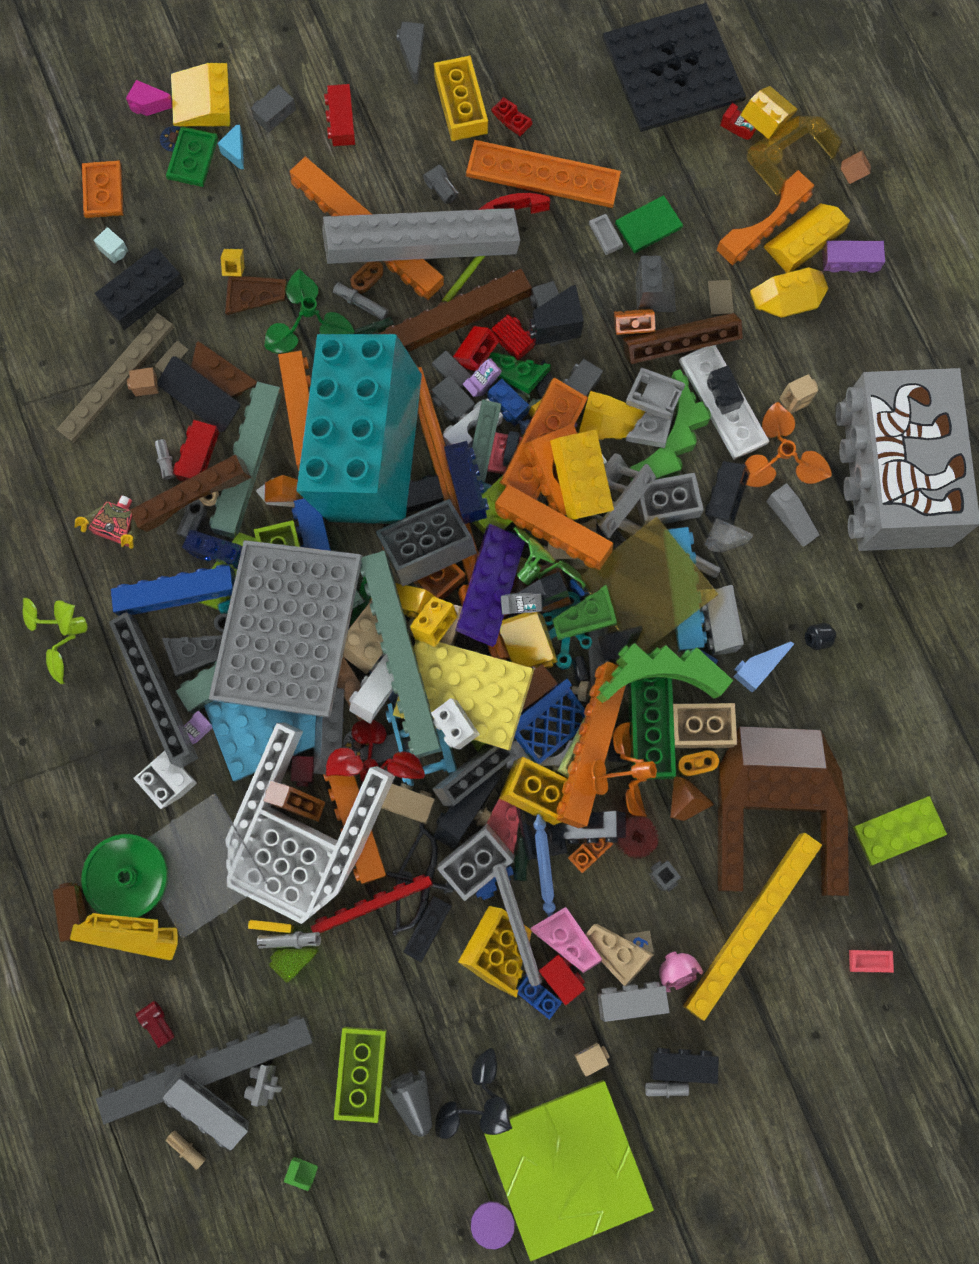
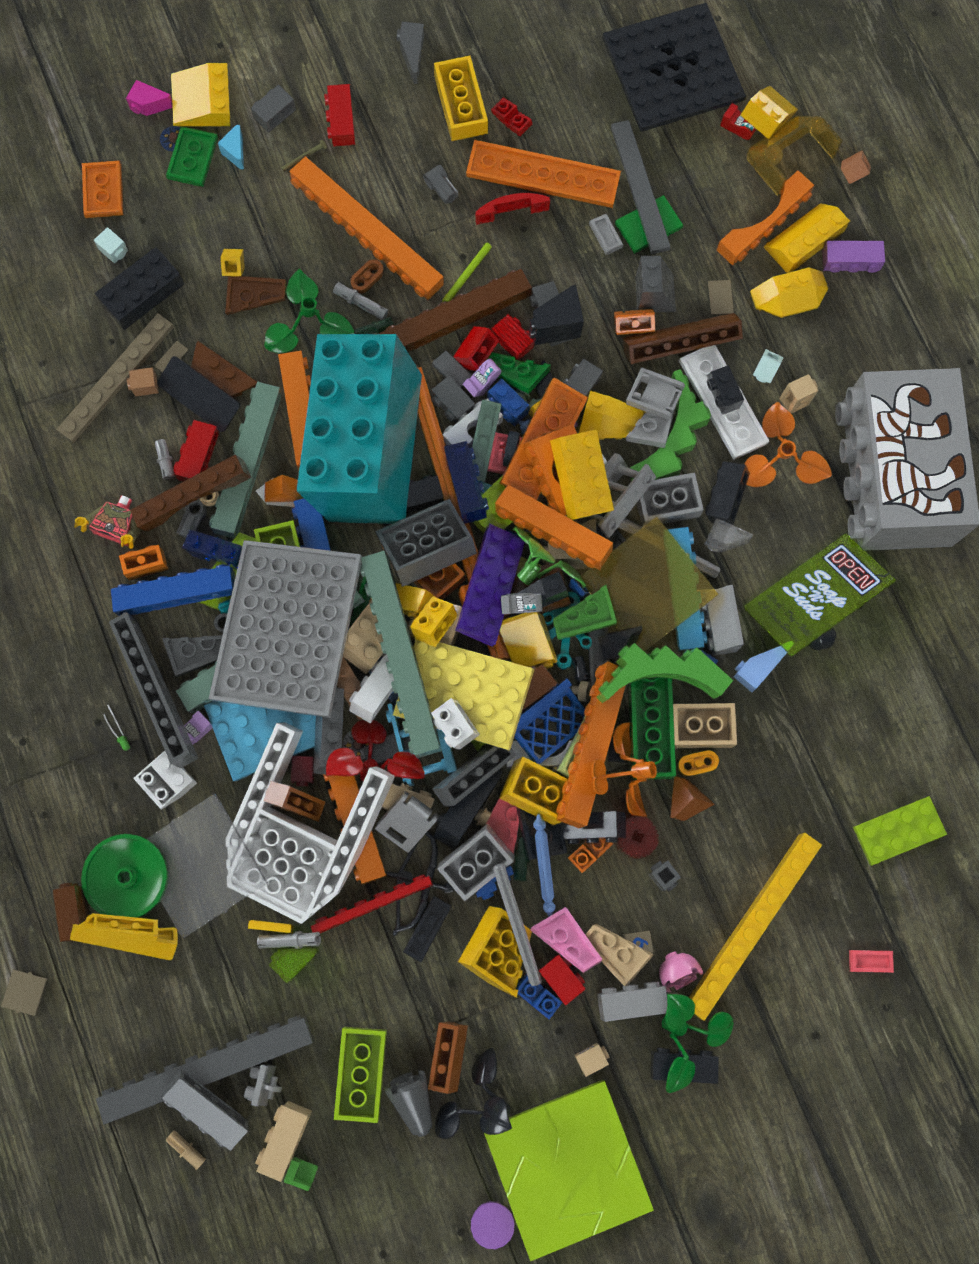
(24, 992): none -> dark tan piece
(68, 626): lime plant -> none
(123, 739): none -> piece
(143, 562): none -> orange brick
(152, 1019): dark red piece -> none
(282, 1140): none -> tan brick
(322, 145): none -> olive piece
(407, 819): none -> light grey container
(420, 235): light grey brick -> none
(448, 1057): none -> dark orange brick
(640, 187): none -> dark grey tile
(667, 1089): light grey axle -> none
(679, 1010): none -> green plant
(767, 366): none -> light aqua brick
(782, 773): reddish brown wedge -> none
(793, 514): light grey slope -> none
(819, 594): none -> clear neon green piece

